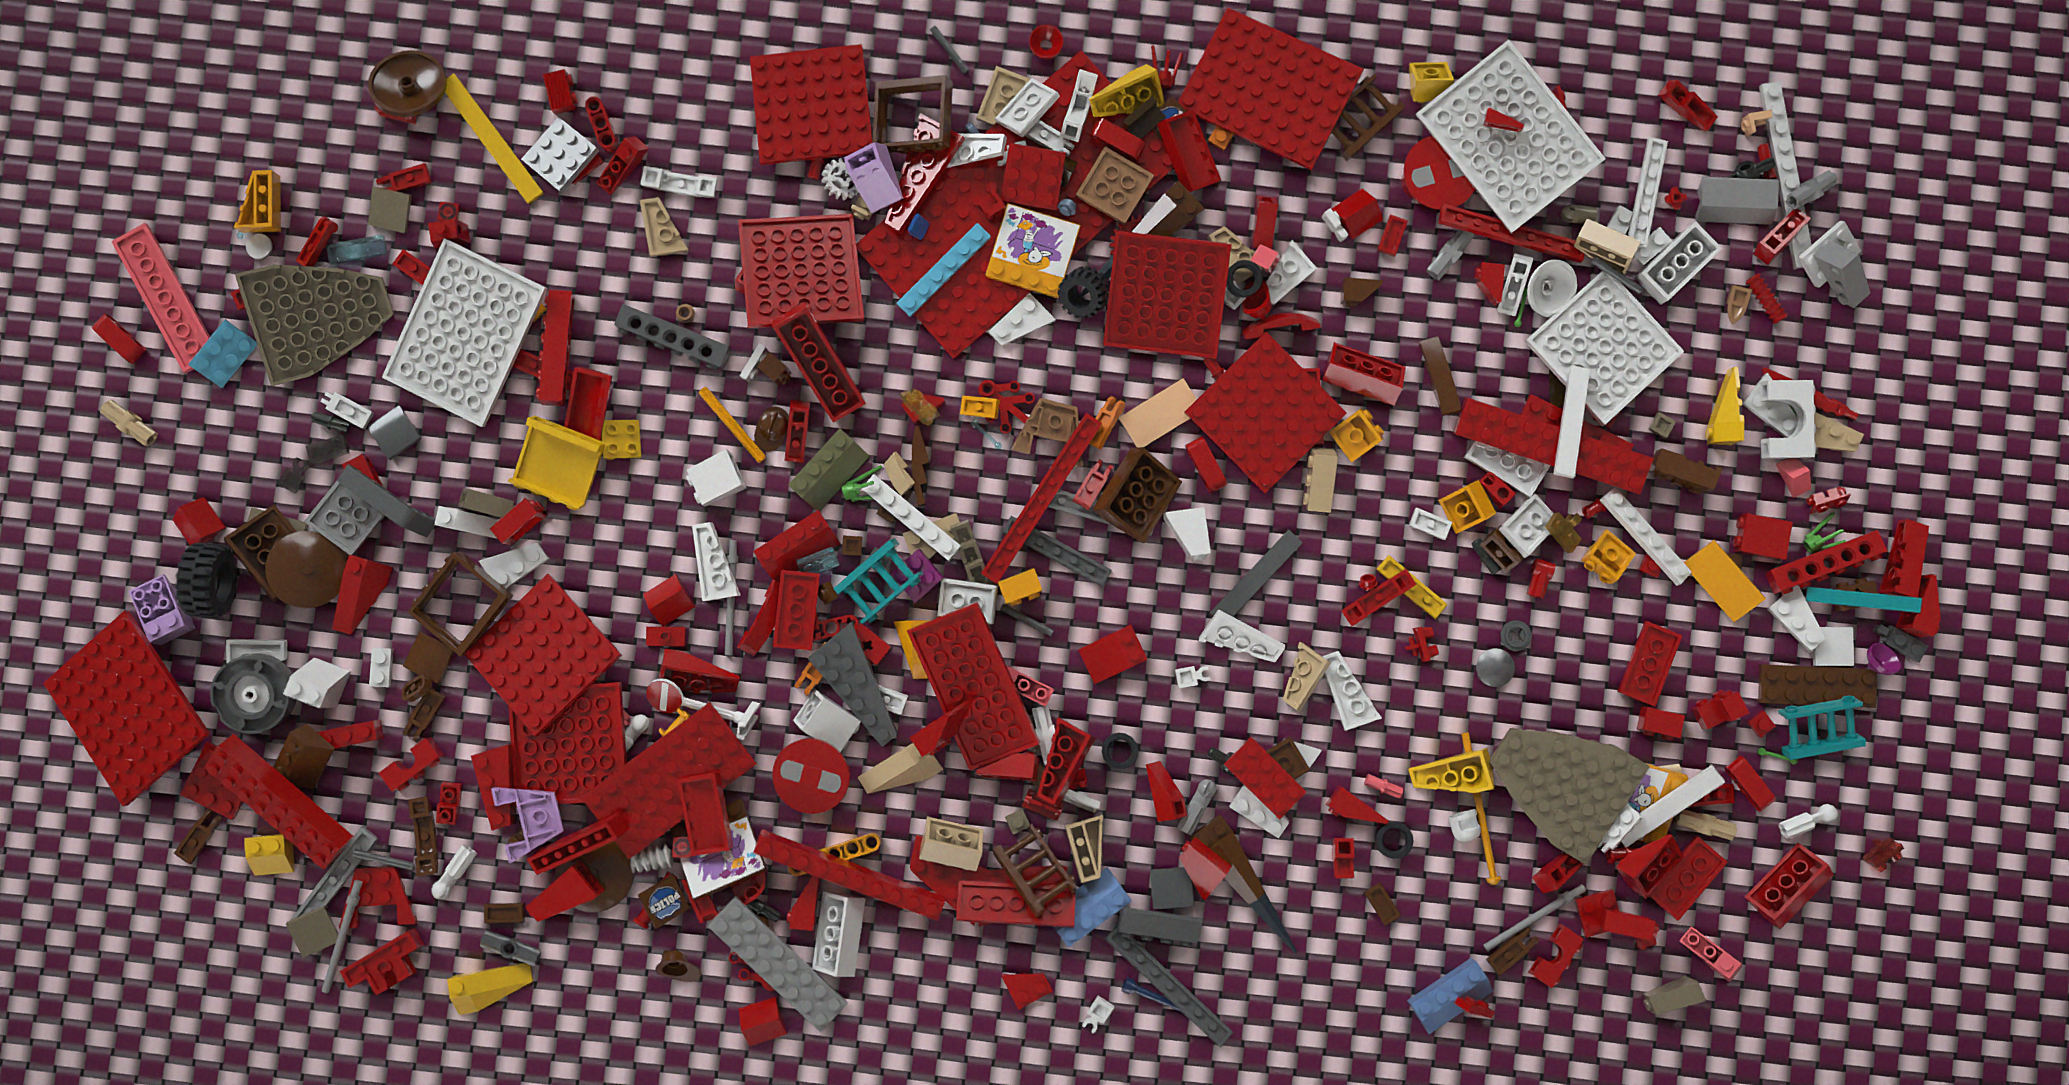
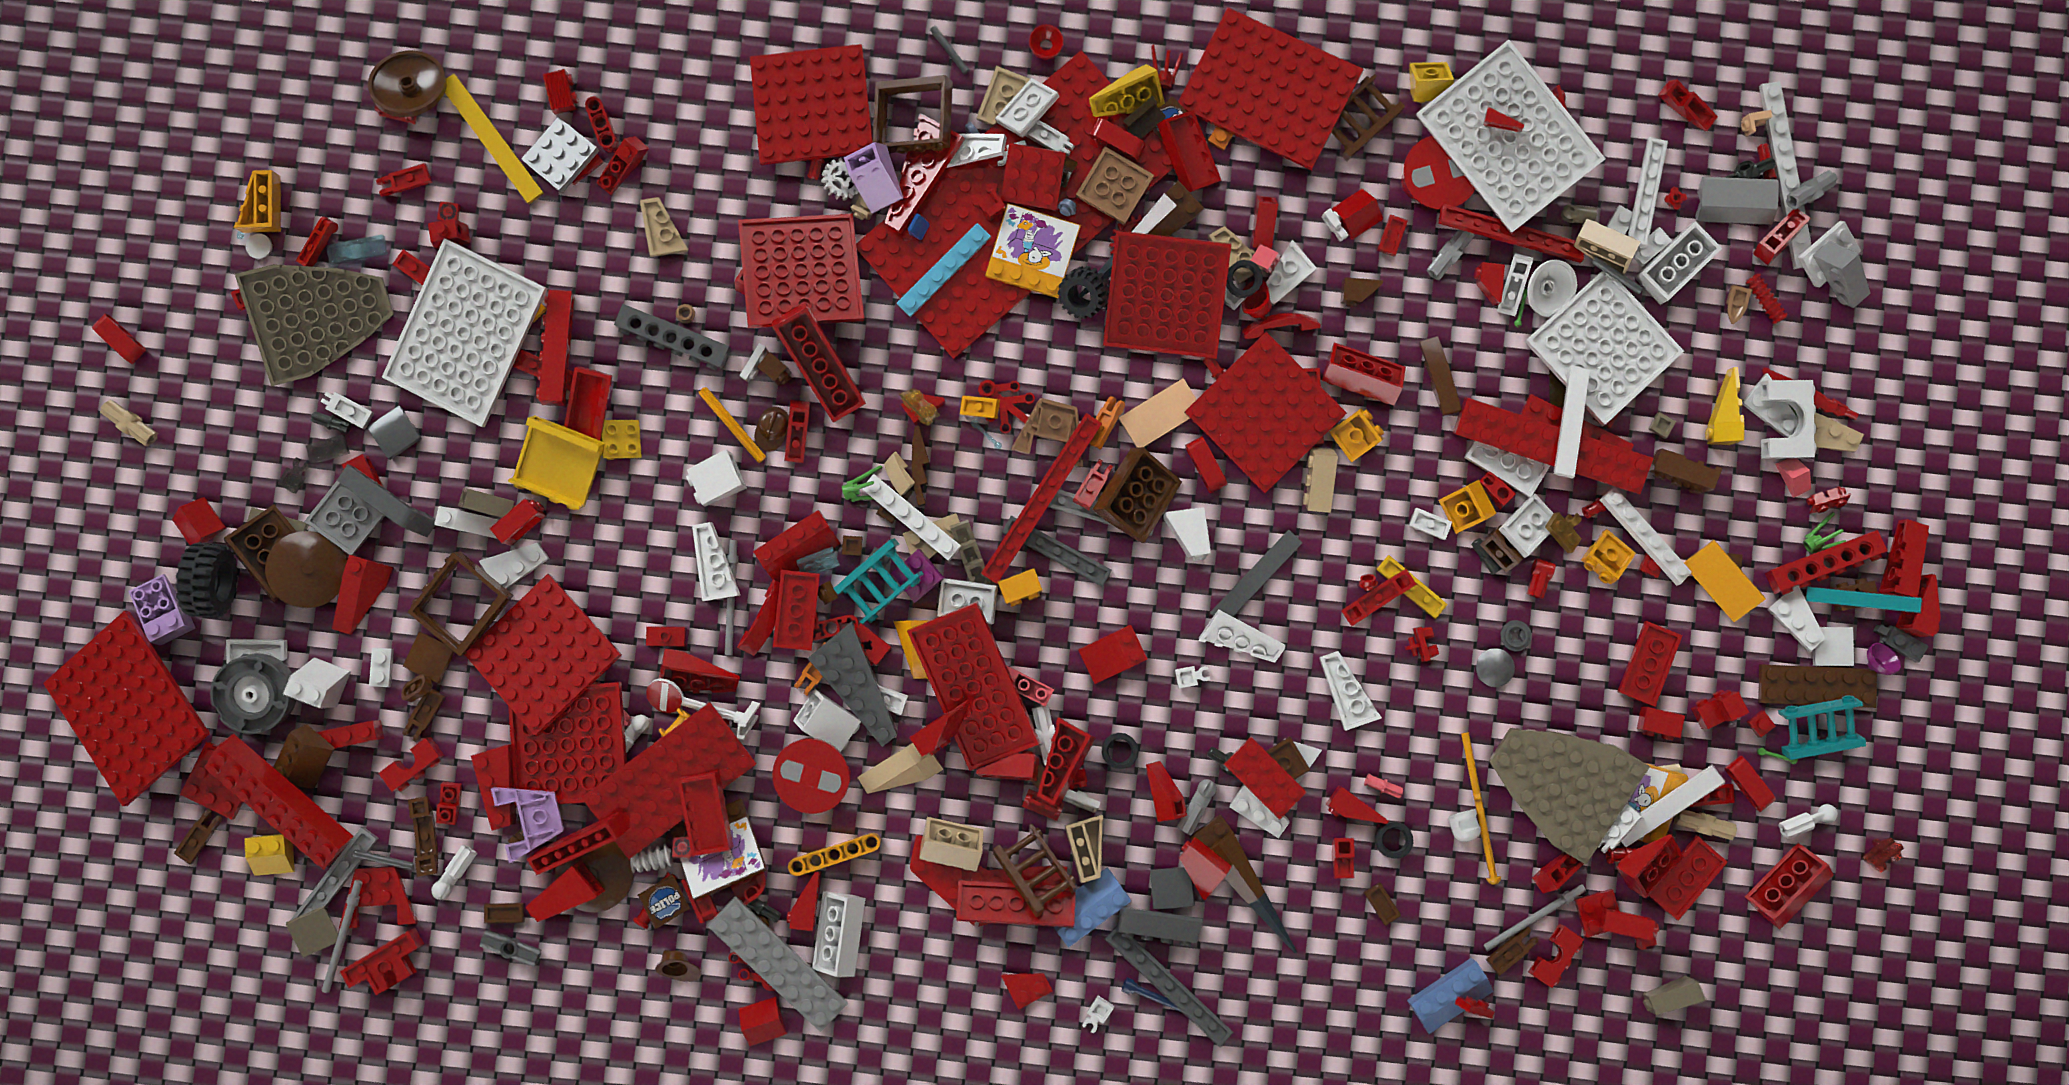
(162, 293): coral plate -> none
(223, 353): medium azure plate -> none
(389, 209): dark tan tile -> none
(481, 988): yellow wedge -> none
(668, 600): red slope -> none
(679, 183): white slope -> none
(829, 470): olive slope -> none
(849, 875): red brick -> none
(1017, 821): dark tan plate -> none
(1021, 320): white wing -> none
(1027, 620): dark grey bar -> none
(1079, 106): white arch -> none
(1307, 672): tan wing -> none
(1462, 772): yellow wedge -> none
(1711, 954): coral slope -> none
(1762, 537): red brick -> none

